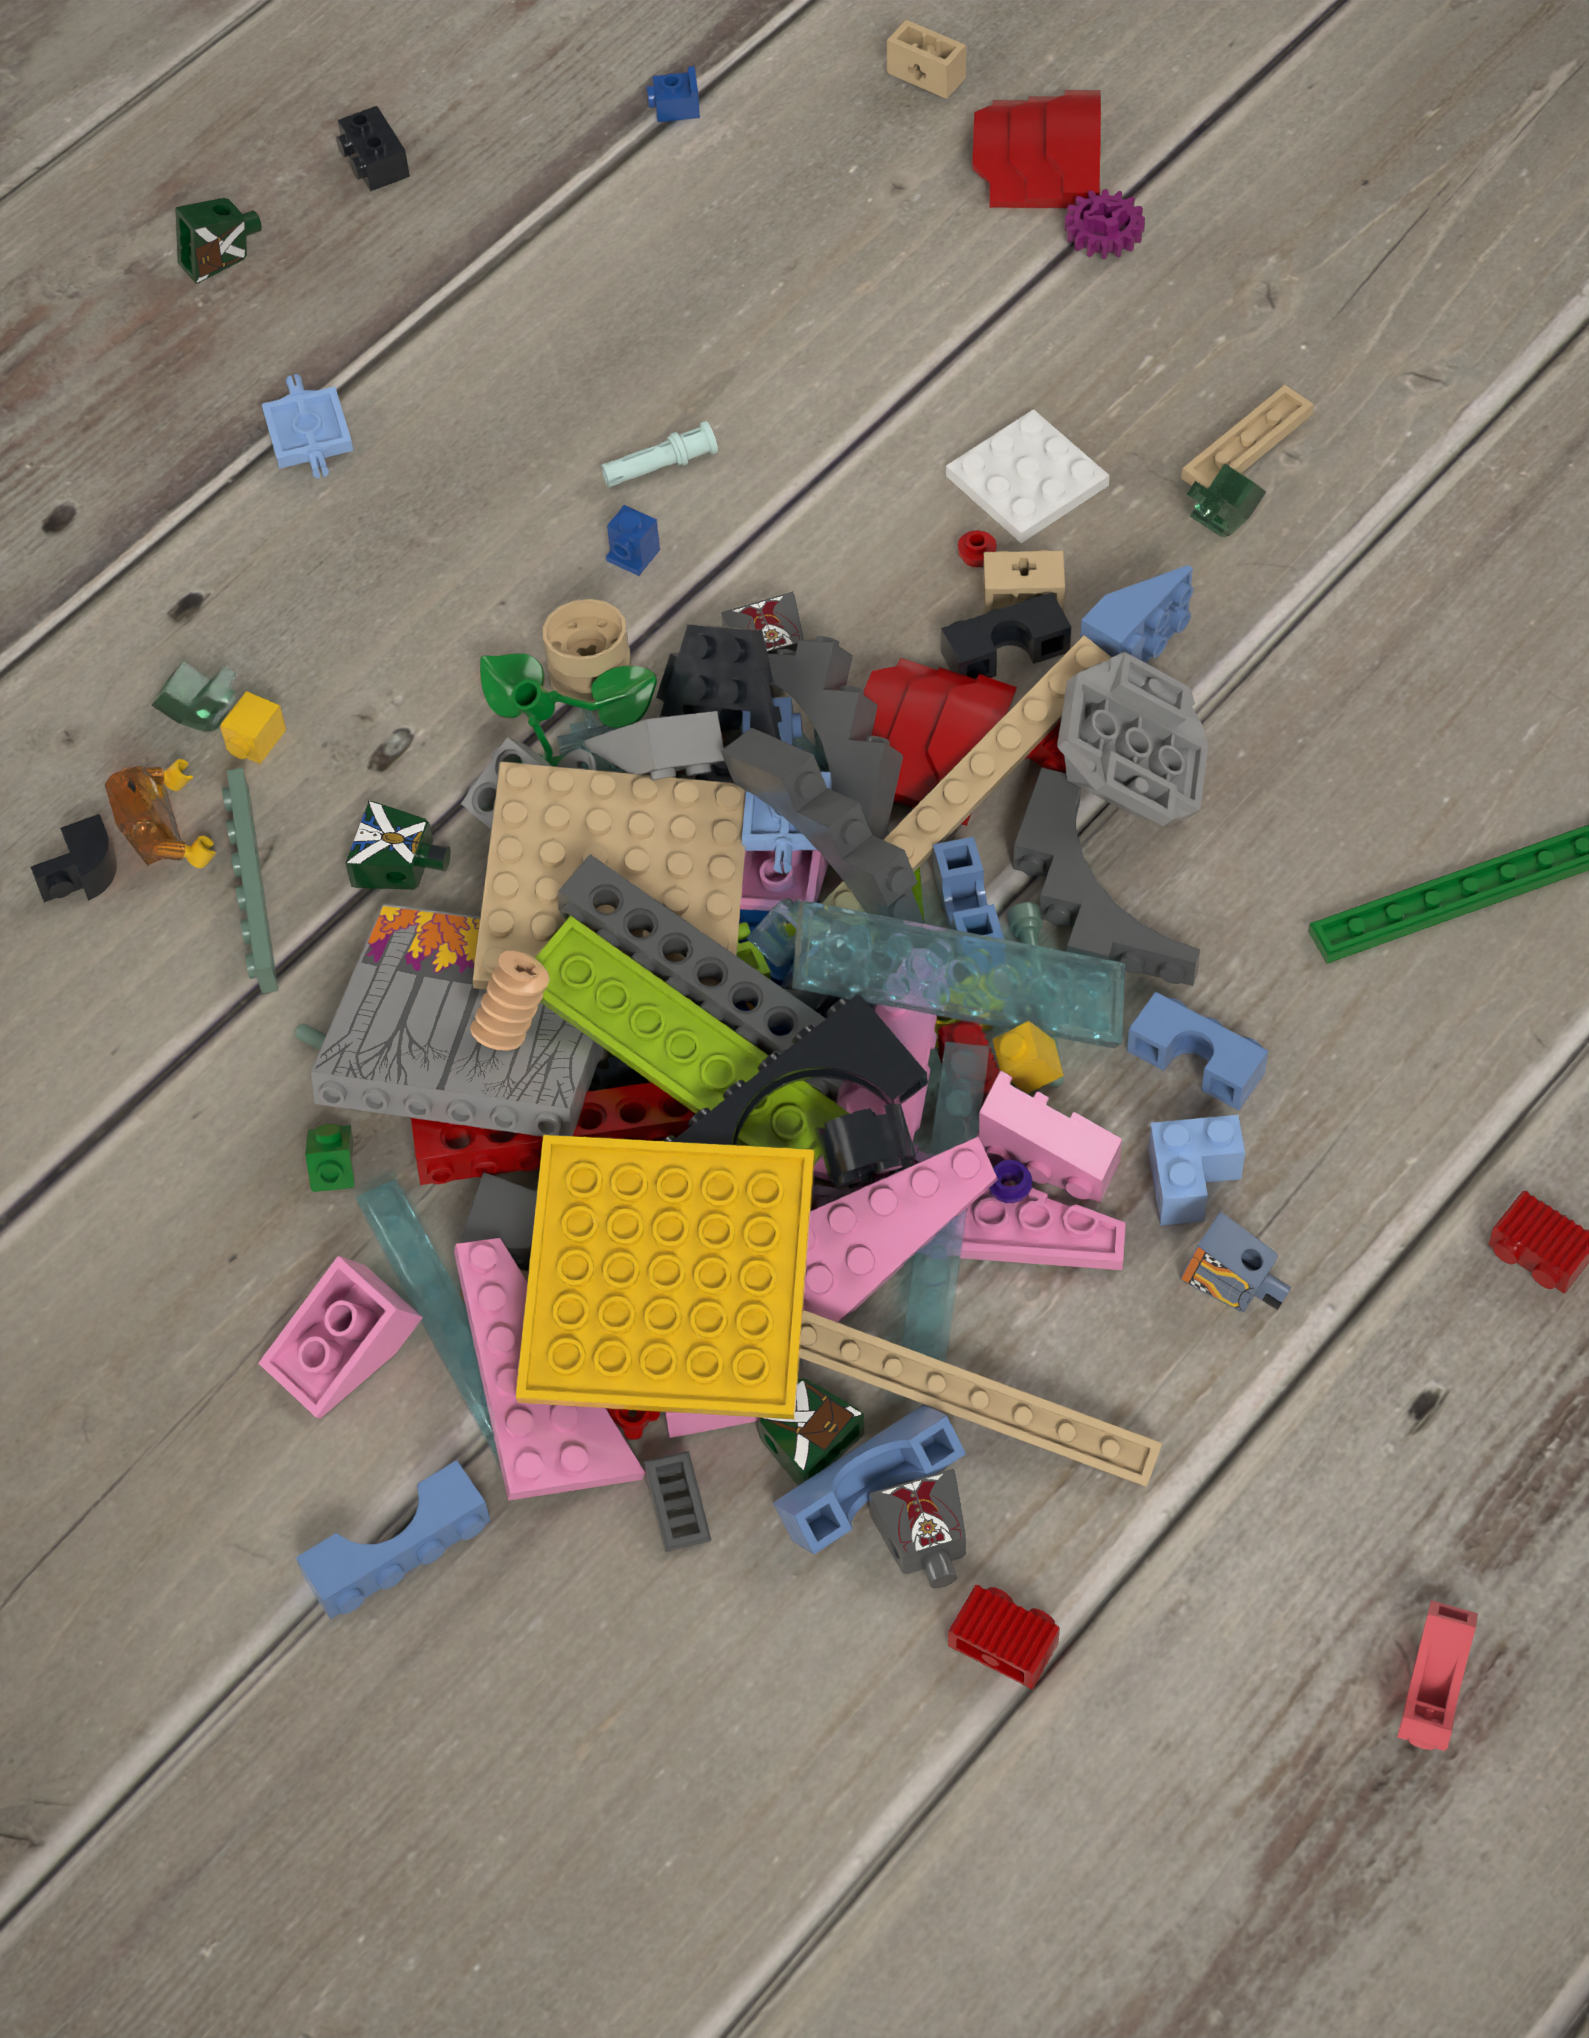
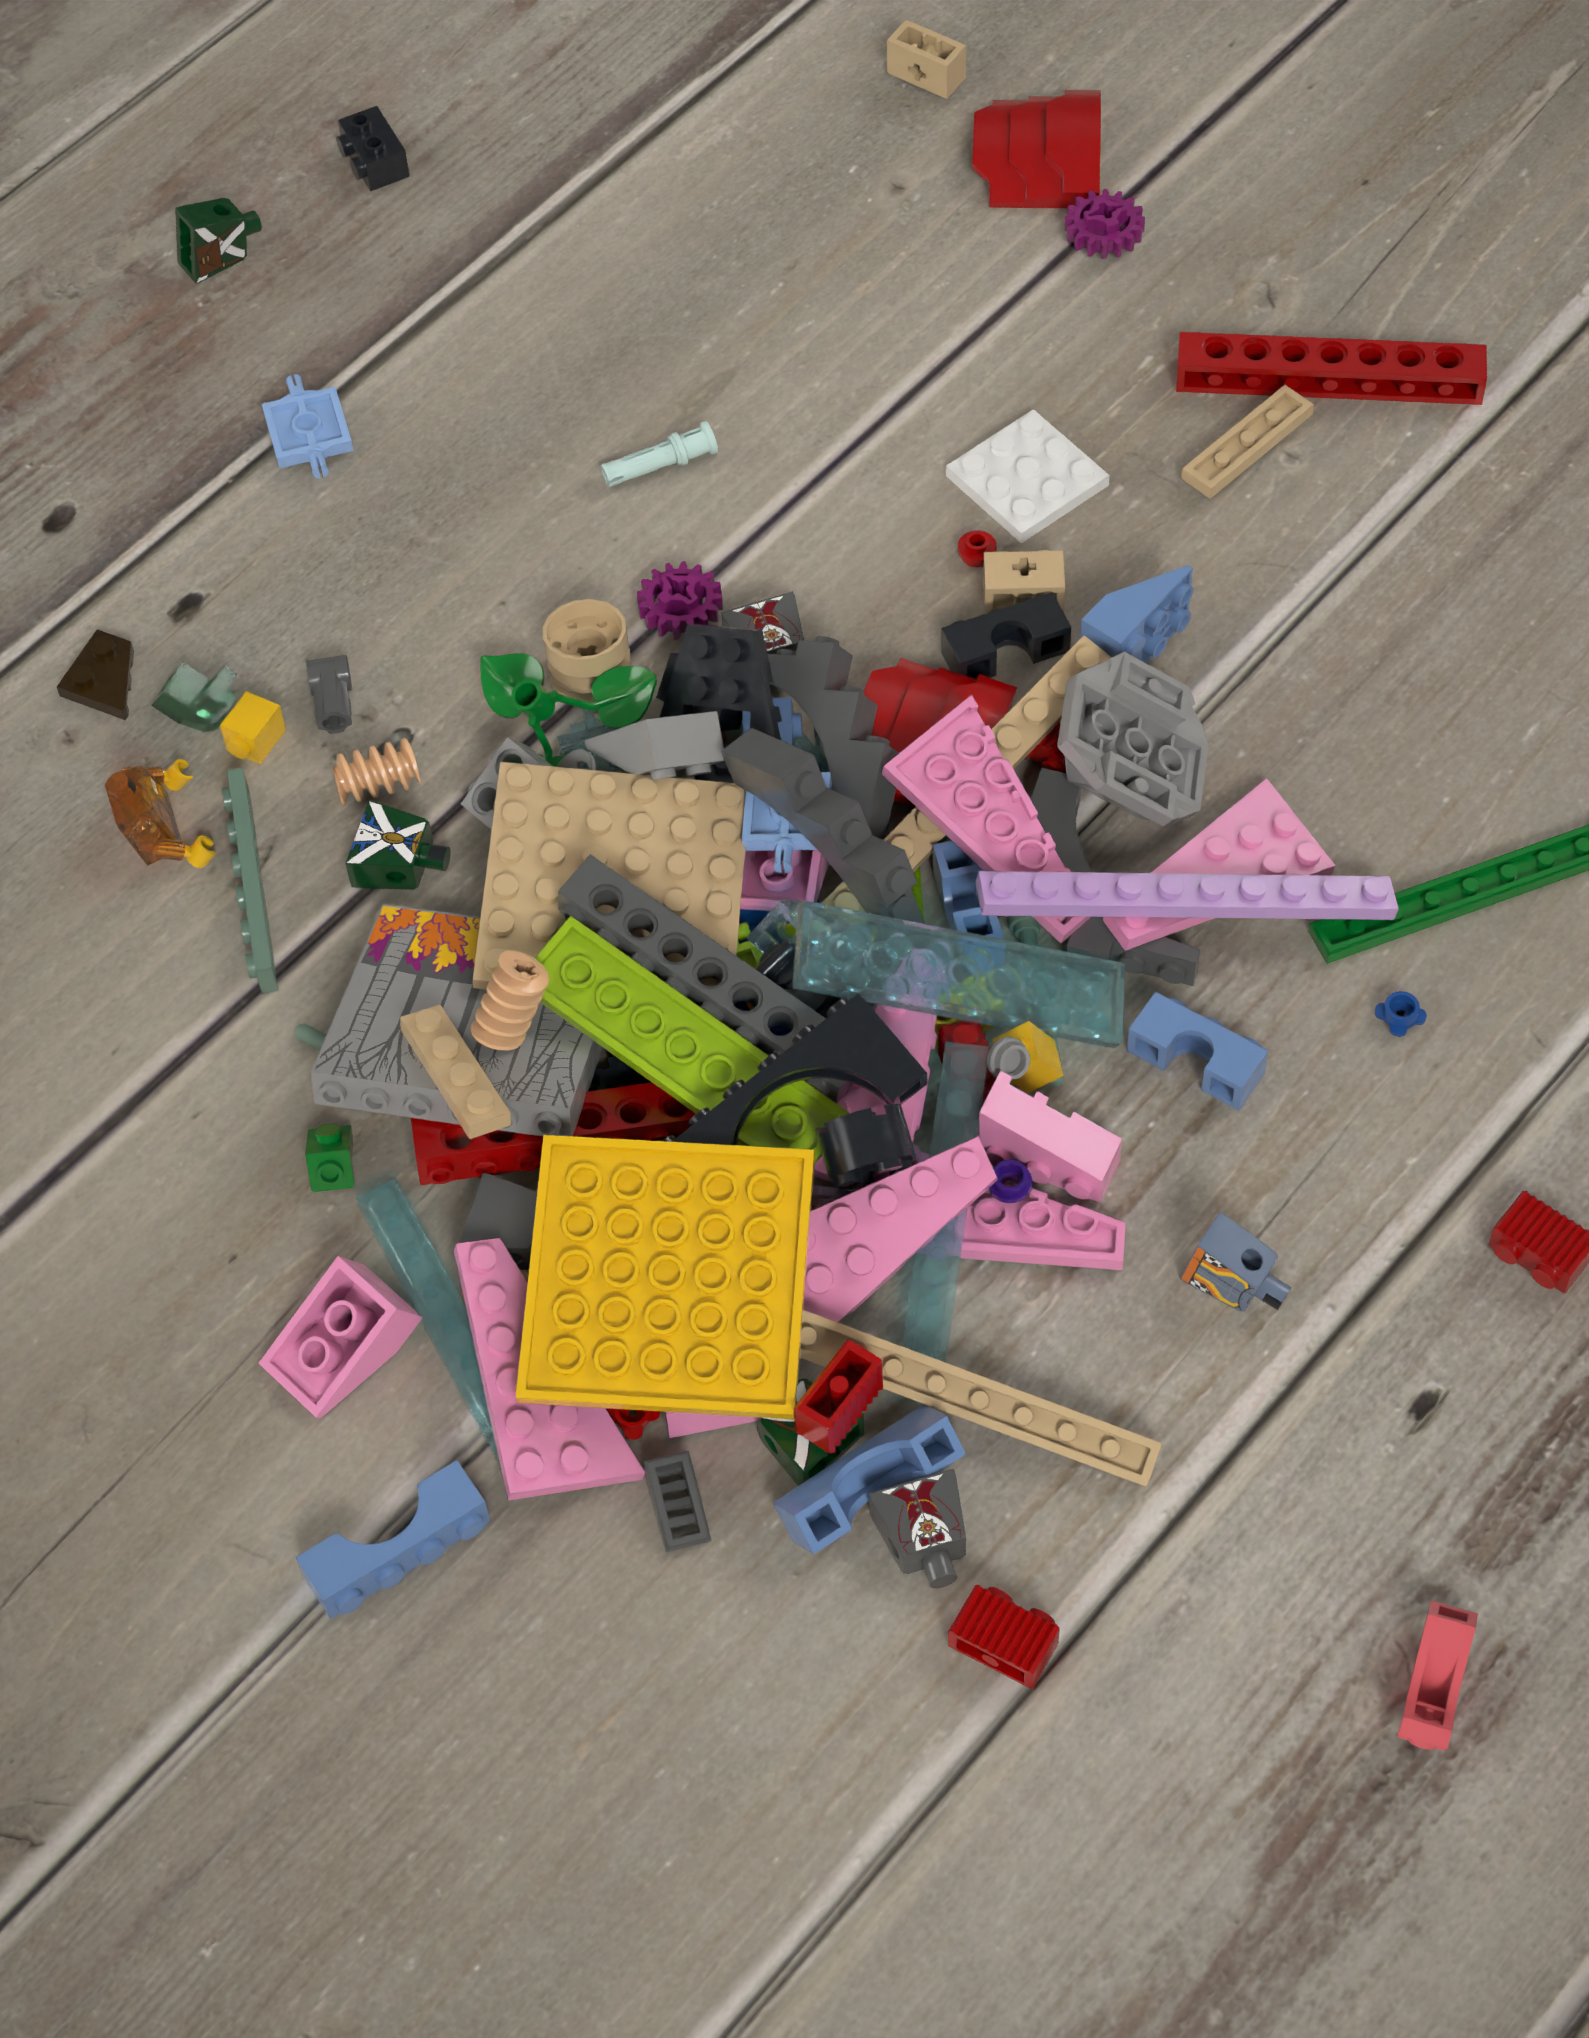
(87, 866): black brick -> none
(101, 675): none -> dark brown wing
(330, 686): none -> dark grey piece
(375, 771): none -> light nougat piece
(455, 1071): none -> tan plate
(632, 540): blue brick -> none
(675, 96): blue brick -> none
(679, 599): none -> magenta gear
(778, 963): none -> black plate
(839, 1396): none -> red brick
(978, 801): none -> bright pink wing
(1008, 1056): none -> light grey plate
(1185, 895): none -> lavender plate
(1187, 1157): light blue brick -> none
(1226, 502): clear green brick -> none
(1250, 838): none -> bright pink wing
(1332, 368): none -> red brick
(1400, 1003): none -> blue plate

